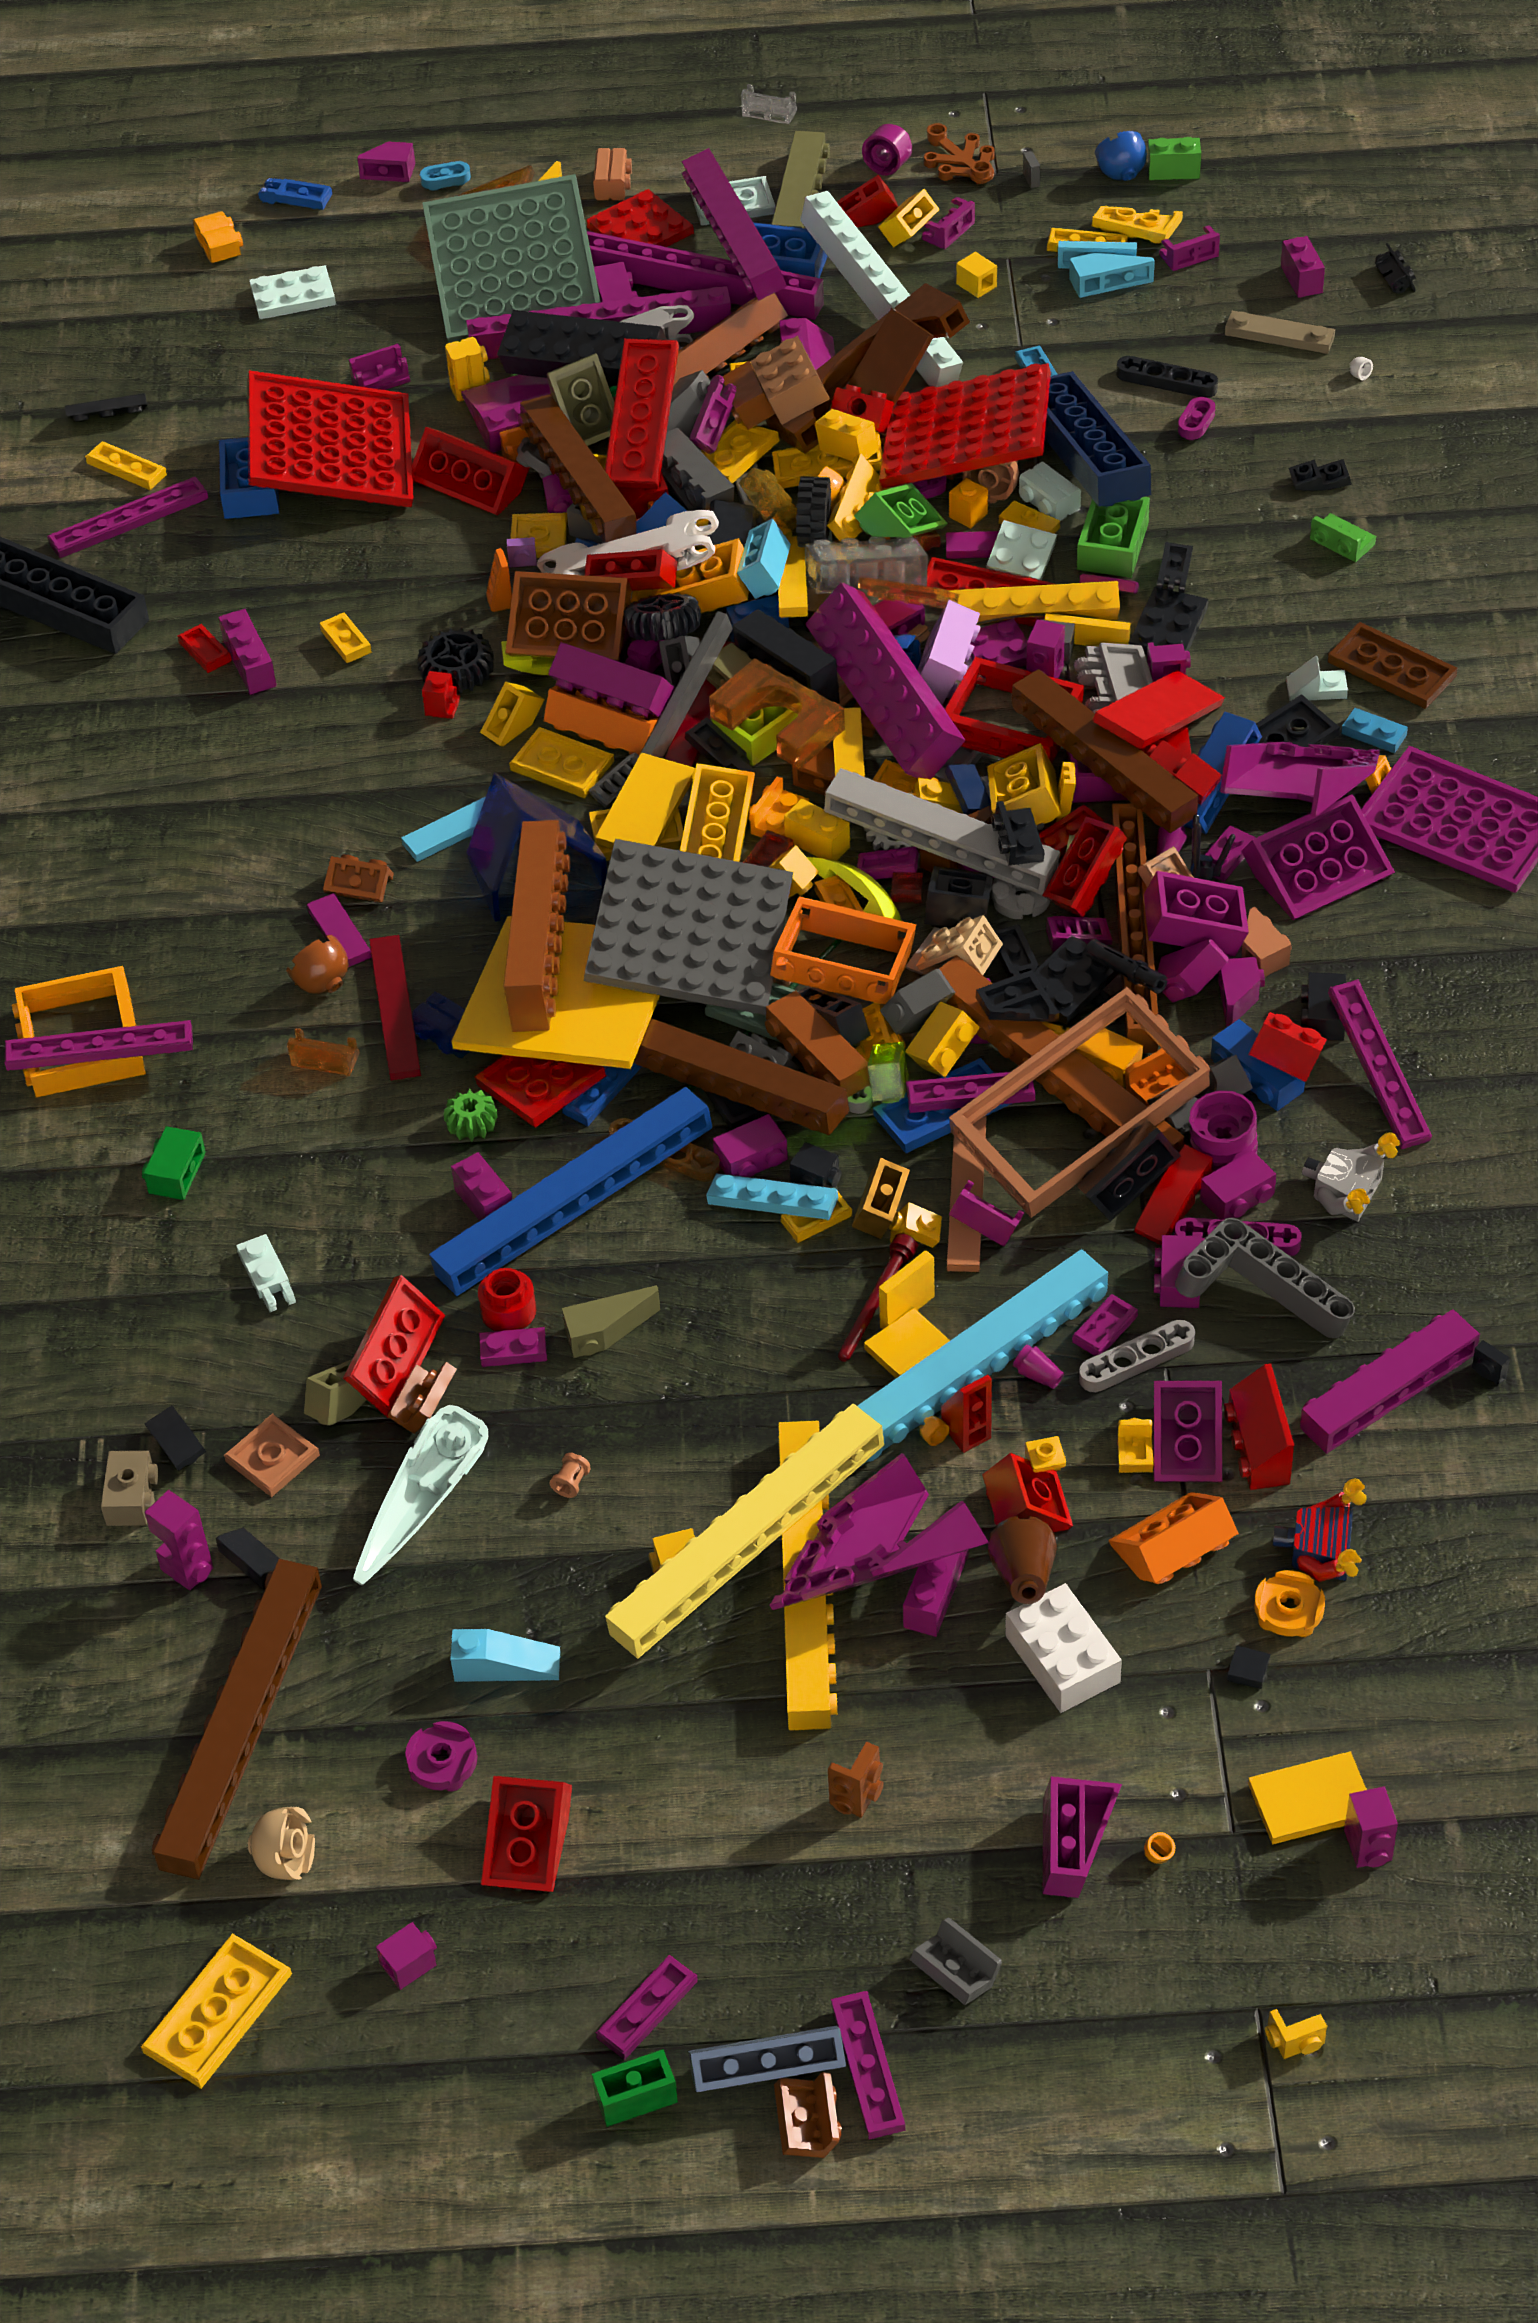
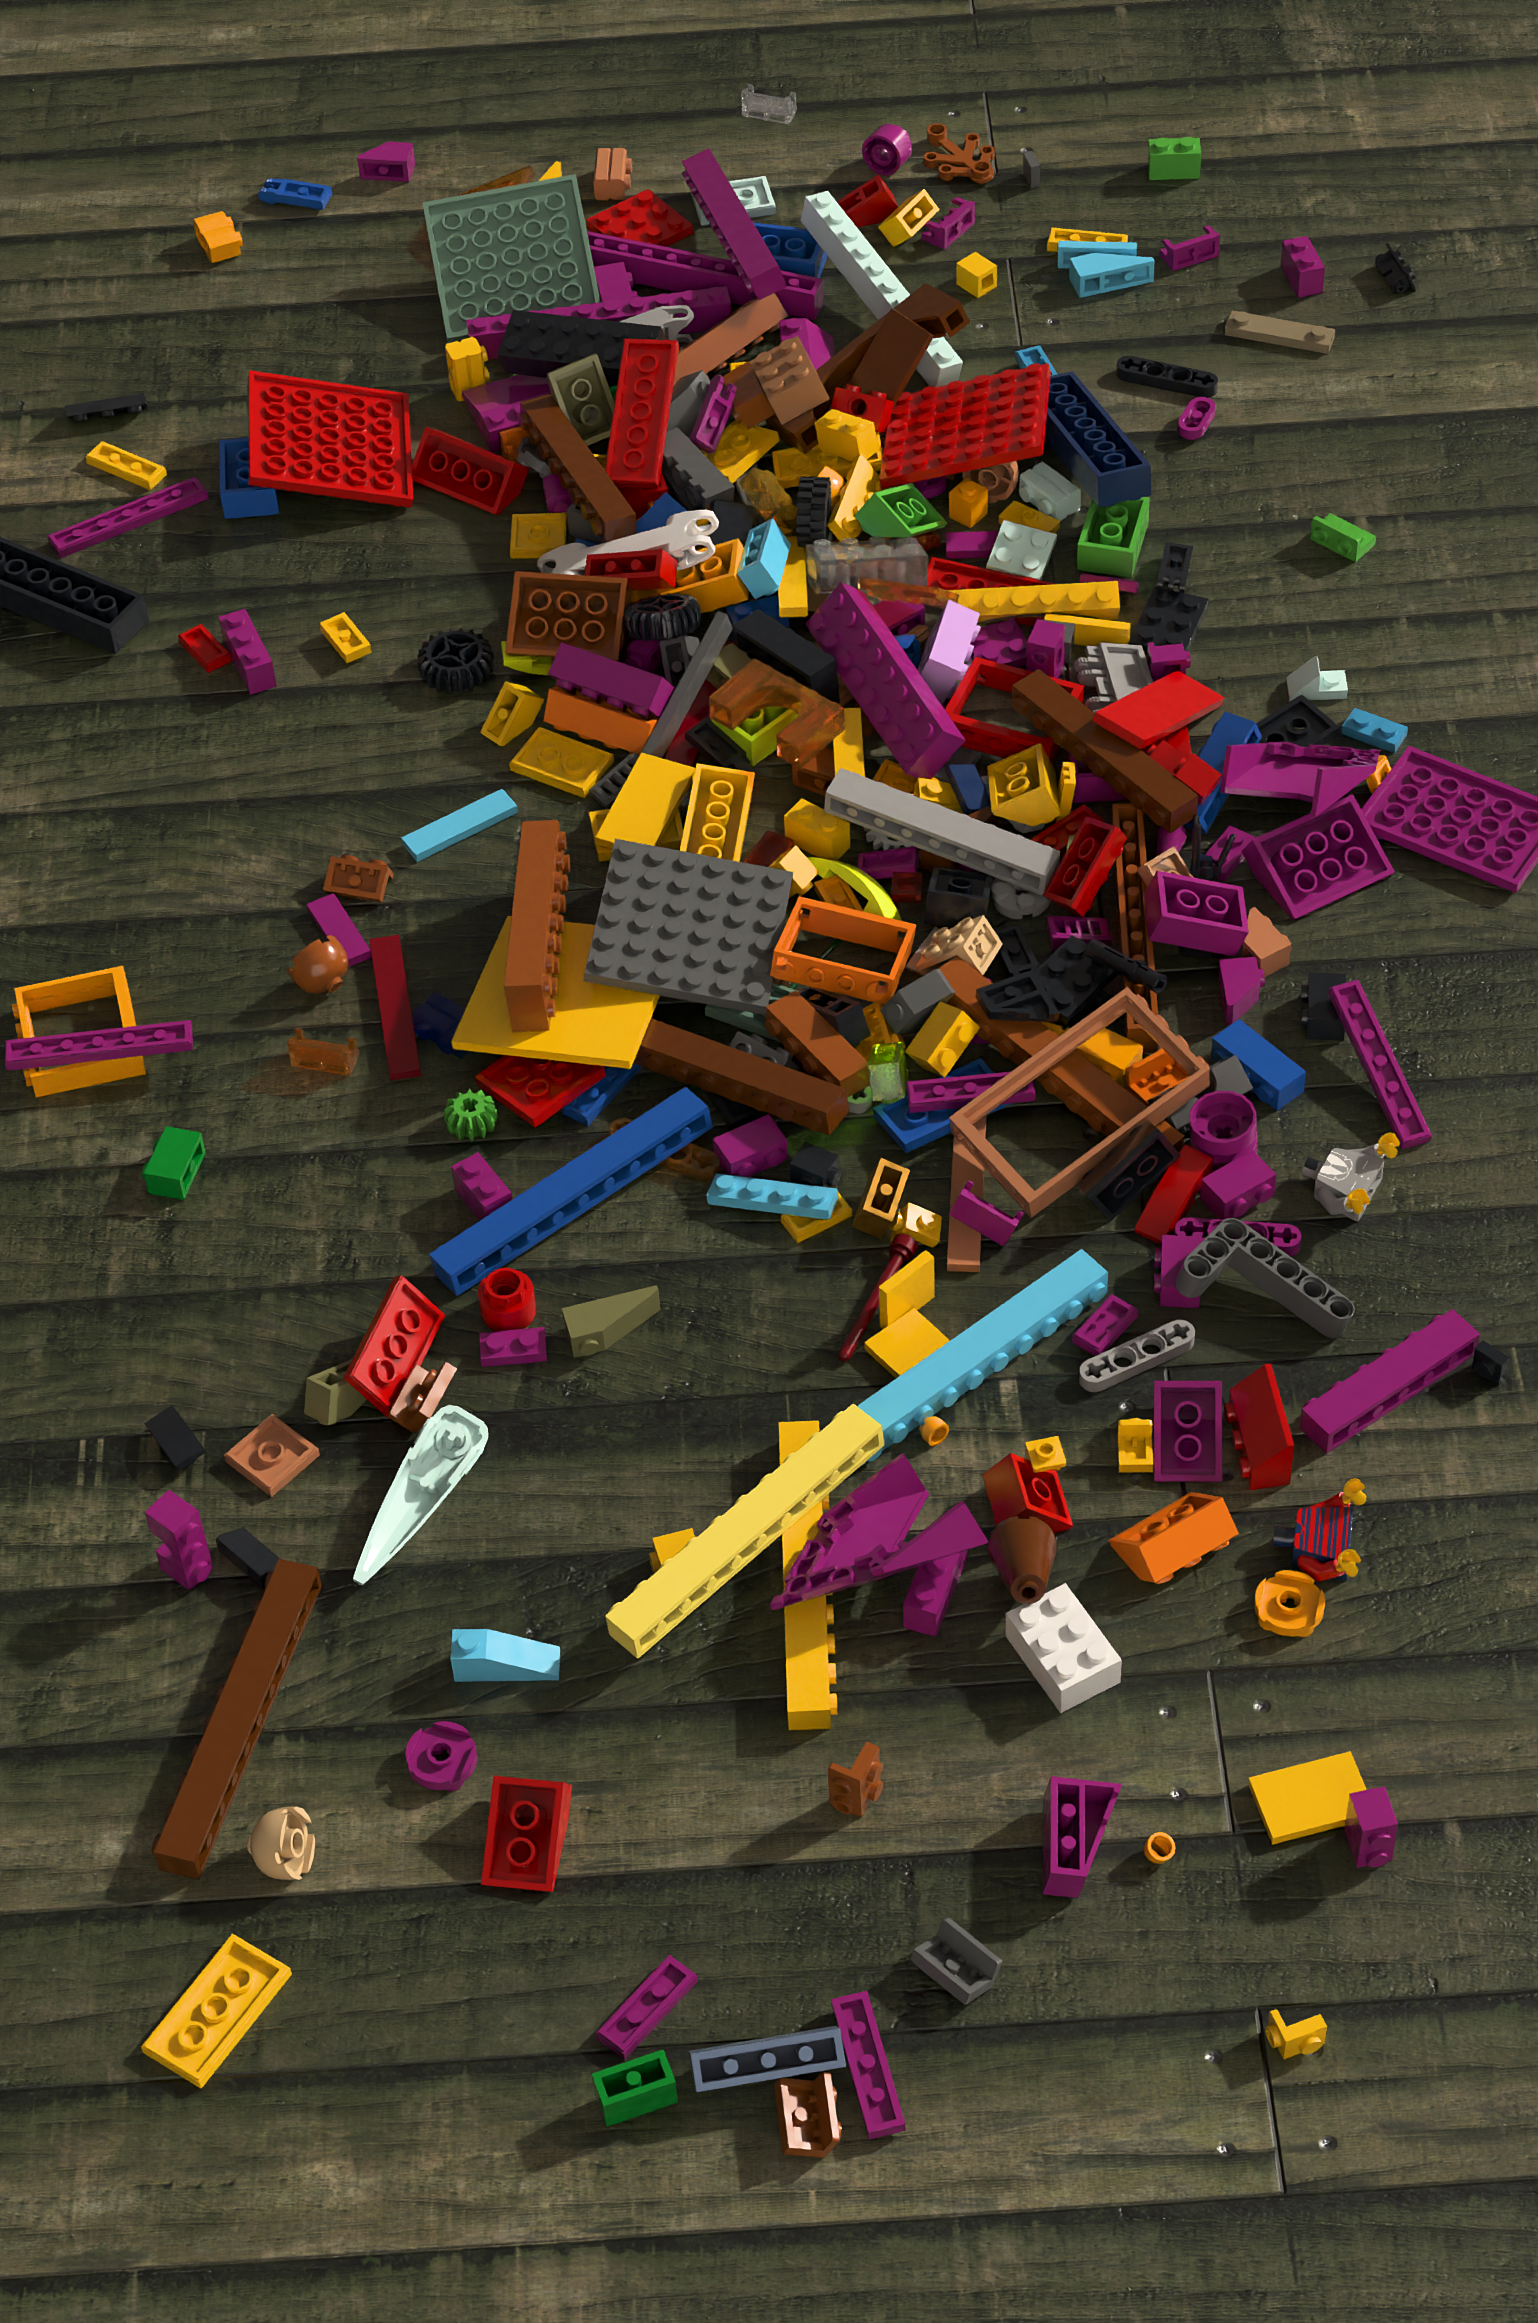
(128, 1488): dark tan brick -> none
(265, 1270): light aqua hinge -> none
(292, 292): light aqua plate -> none
(380, 369): magenta hinge -> none
(407, 1955): magenta brick -> none
(440, 695): red brick -> none
(445, 175): dark azure plate -> none
(498, 830): clear blue windscreen -> none
(499, 586): orange slope -> none
(521, 552): medium lavender plate -> none
(570, 1475): nougat bush -> none
(771, 808): light orange bracket -> none
(801, 176): olive brick -> none
(970, 1414): red slope -> none
(1017, 835): black bracket -> none
(1037, 1366): magenta cone -> none
(1122, 156): blue cylinder -> none
(1141, 225): yellow wing -> none
(1191, 969): magenta slope -> none
(1248, 1667): black tile -> none
(1288, 1046): red slope -> none
(1325, 477): black slope -> none
(1361, 367): white hinge -> none
(1392, 665): reddish brown plate -> none

